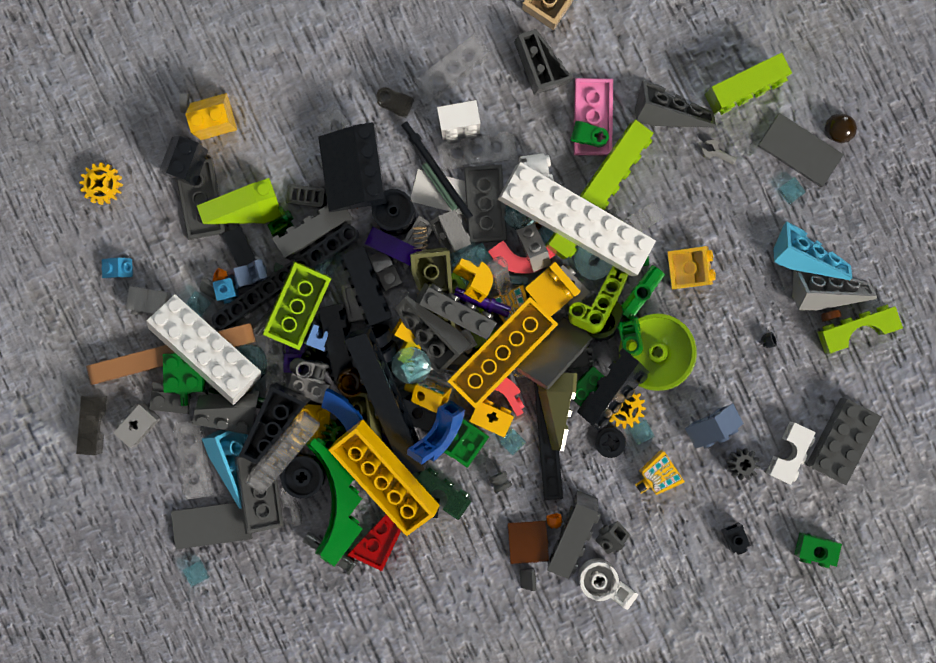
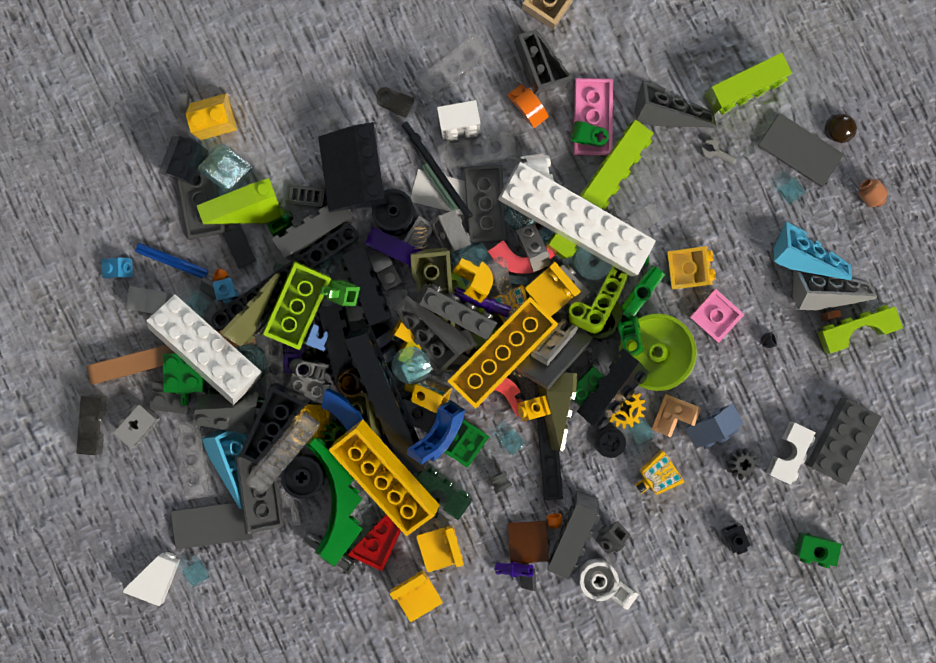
(107, 178): yellow gear -> none
(155, 579): none -> white slope
(171, 260): none -> blue axle
(224, 168): none -> clear light blue plate
(245, 324): none -> olive wedge
(248, 274): sand blue brick -> none
(341, 292): none -> bright green brick
(416, 596): none -> yellow bracket
(440, 548): none -> yellow bracket
(499, 426): yellow brick -> none
(514, 569): none -> dark purple pin
(528, 105): none -> orange brick
(533, 408): none -> yellow brick
(553, 342): none -> light grey hinge
(673, 410): none -> light nougat plate
(716, 315): none -> bright pink plate
(873, 192): none -> nougat head

